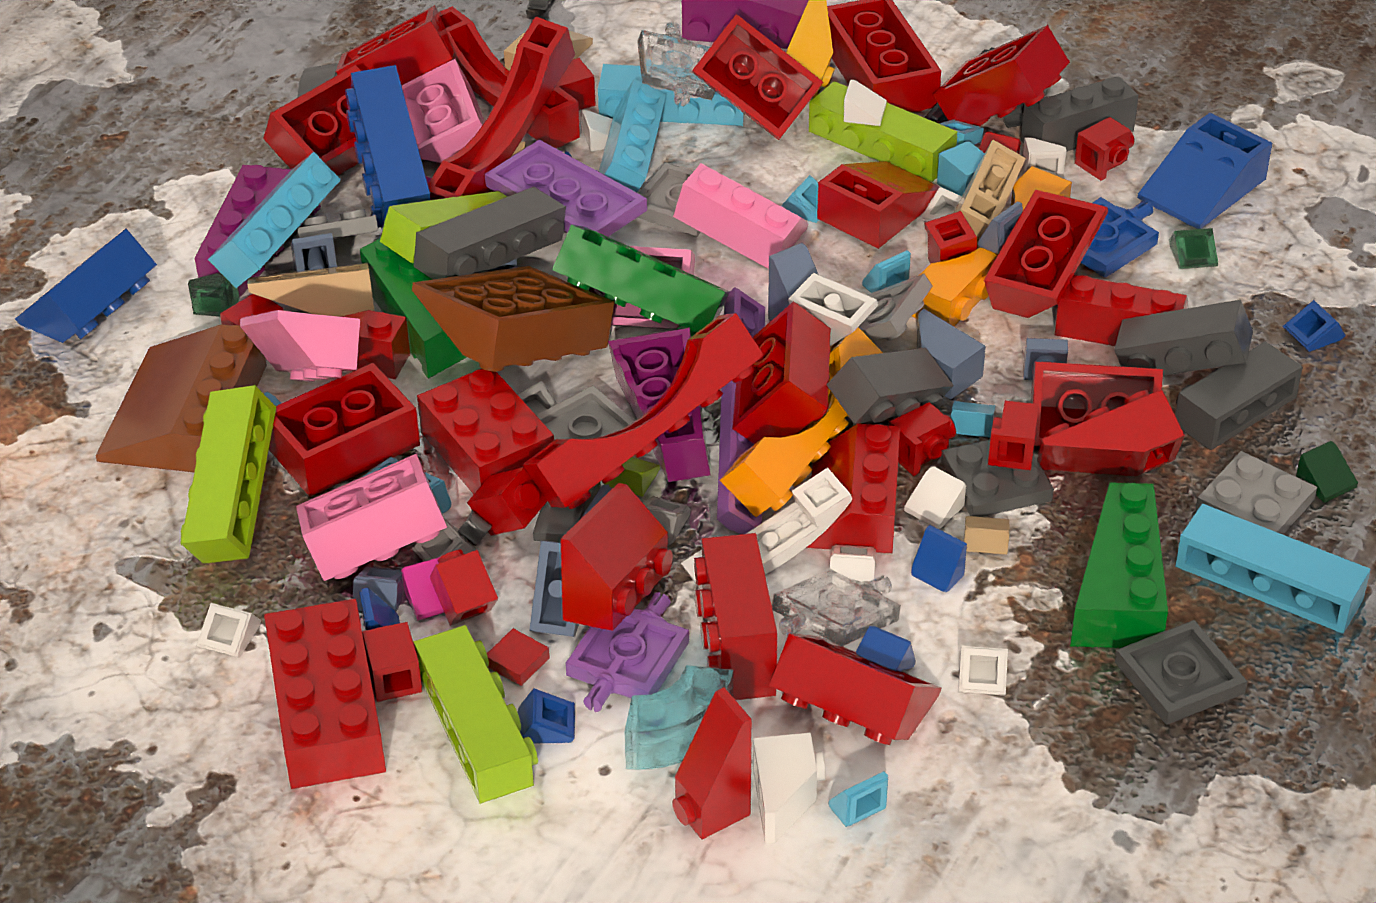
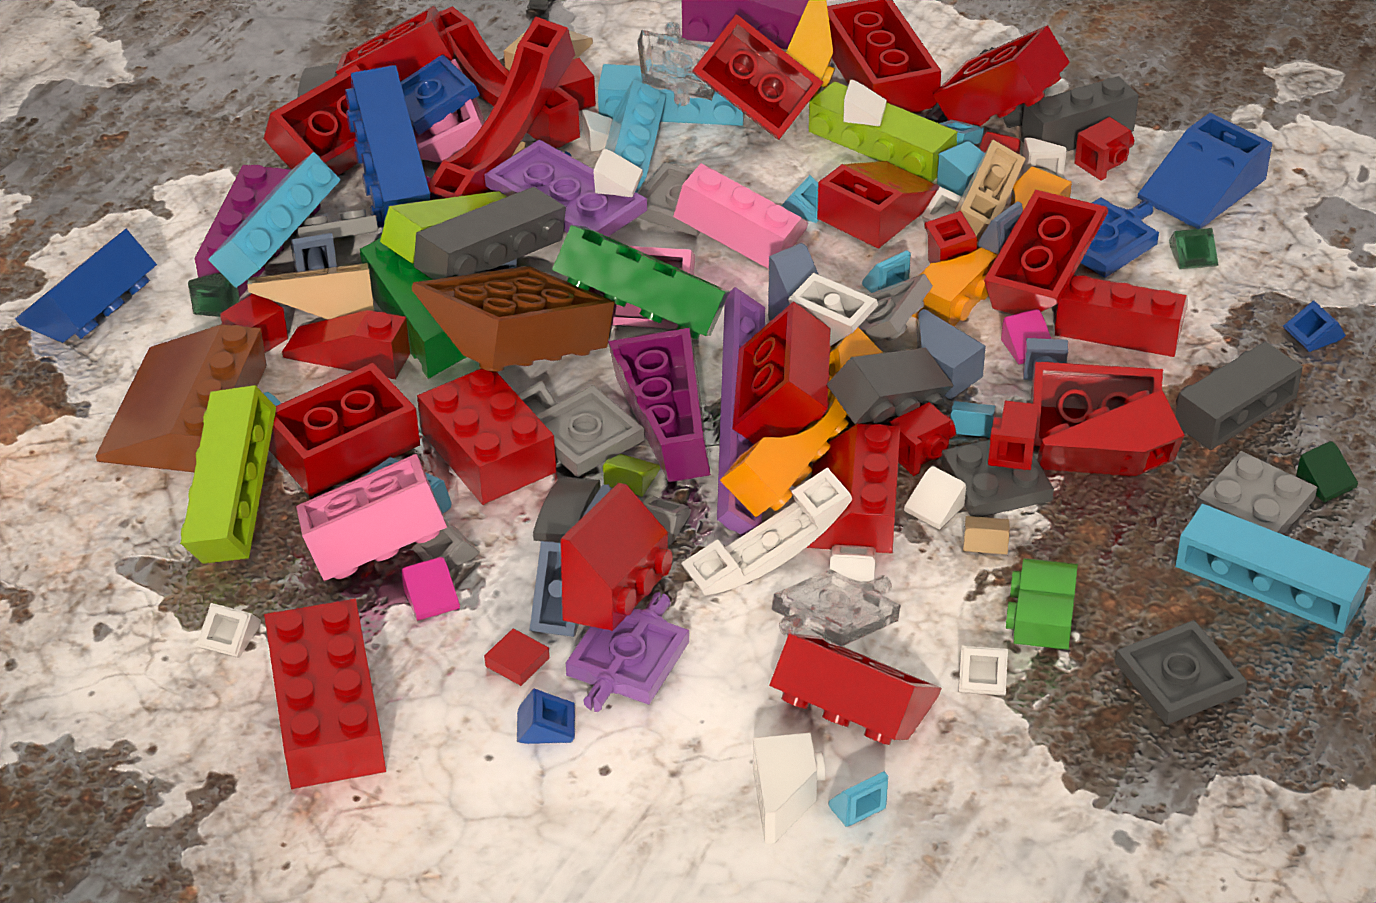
(305, 343): bright pink slope -> none
(376, 611): blue slope -> none
(383, 582): sand blue slope -> none
(392, 661): red brick -> none
(435, 93): none -> blue tile
(463, 586): red brick -> none
(474, 528): dark grey hand -> none
(475, 714): lime brick -> none
(507, 501): red brick -> none
(616, 175): none -> white slope
(665, 722): clear light blue brick -> none
(711, 360): red arch -> none
(716, 769): red slope -> none
(737, 613): red brick -> none
(886, 649): blue slope -> none
(939, 559): blue slope -> none
(1022, 326): none -> dark pink slope
(1044, 603): none -> bright green brick
(1124, 576): green wedge -> none
(1186, 338): dark grey brick -> none

